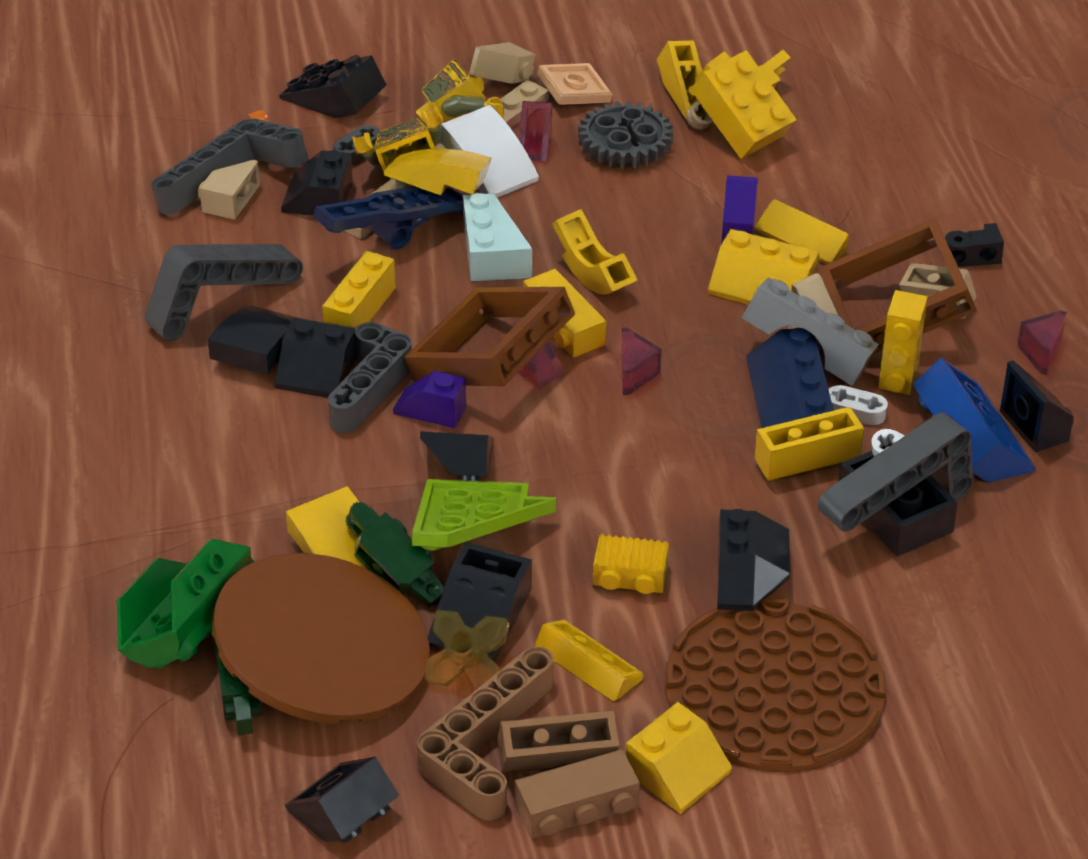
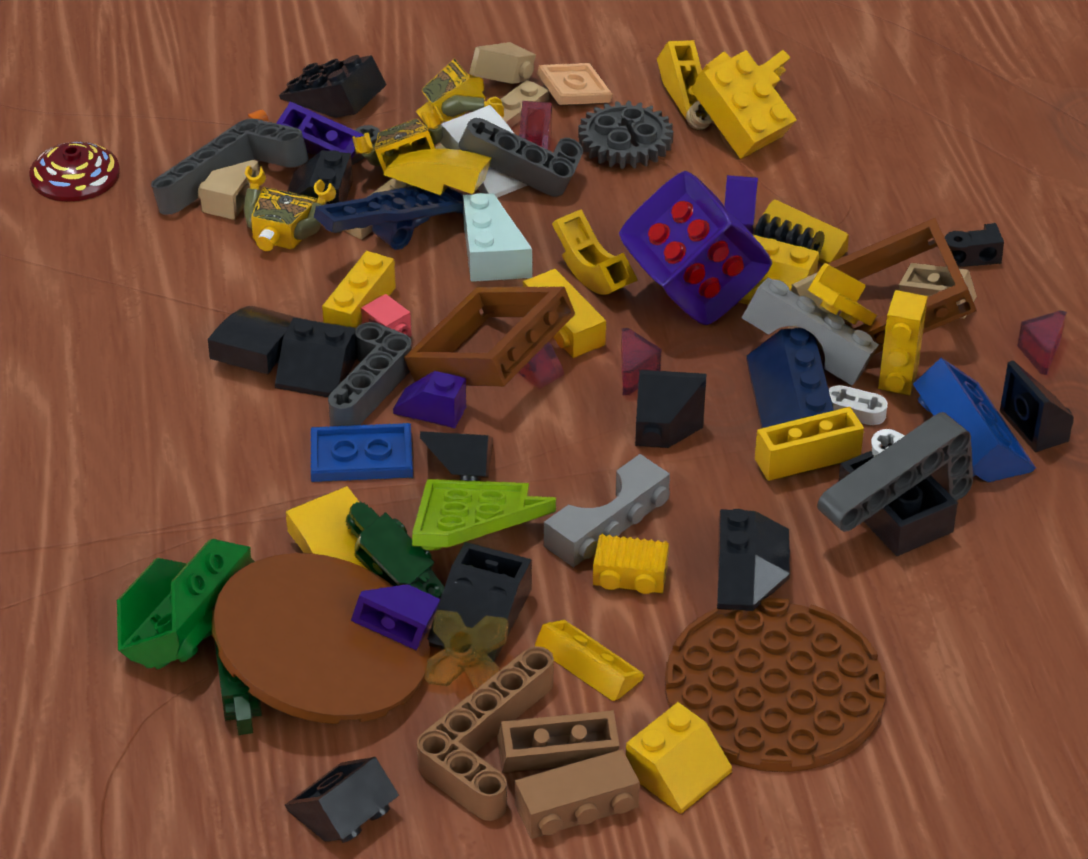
(74, 171): none -> dark red dish
(194, 266): dark grey beam -> none
(282, 216): none -> torso
(319, 131): none -> dark purple slope
(361, 452): none -> blue tile
(387, 313): none -> coral brick
(397, 613): none -> dark purple slope
(523, 159): none -> dark grey beam
(575, 530): none -> light grey arch
(669, 407): none -> black slope
(695, 248): none -> dark purple piece
(786, 234): none -> black piece
(841, 293): none -> yellow bracket

